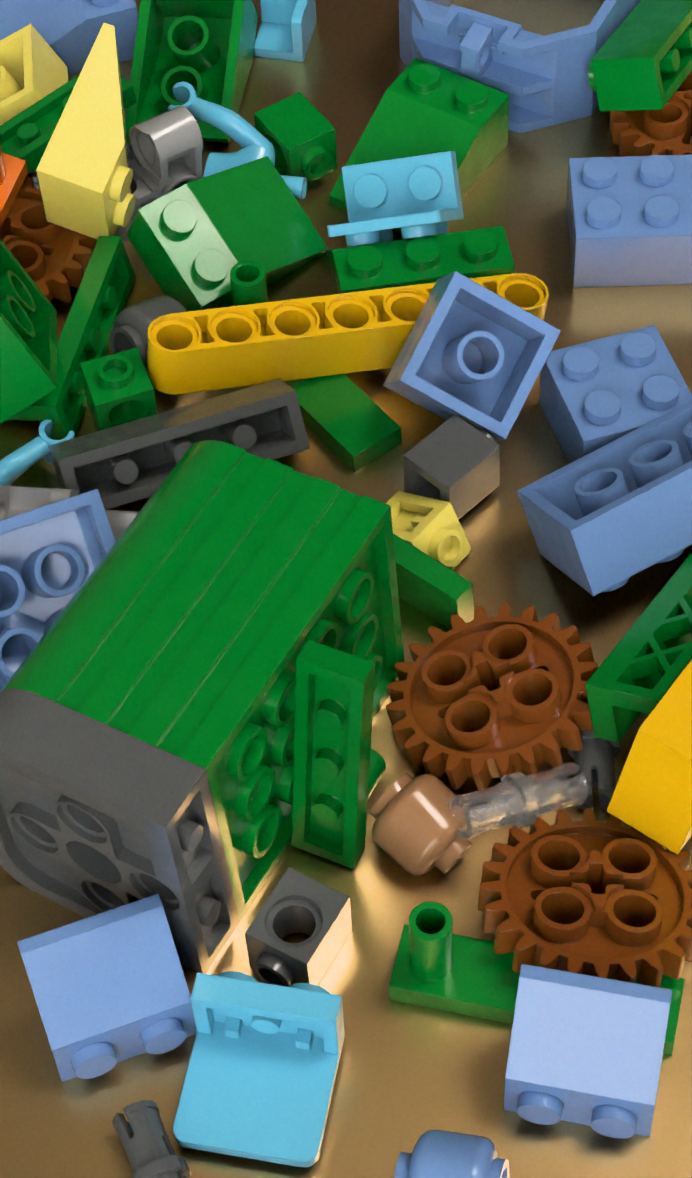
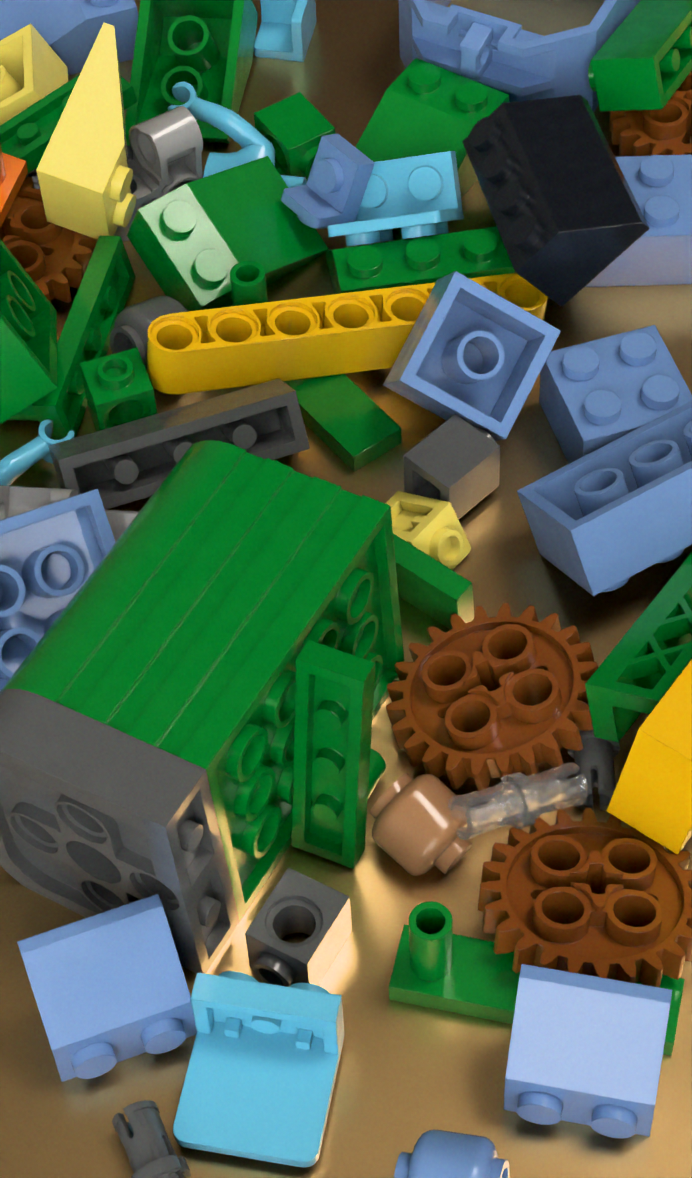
(333, 185): none -> medium blue bracket
(554, 192): none -> black slope

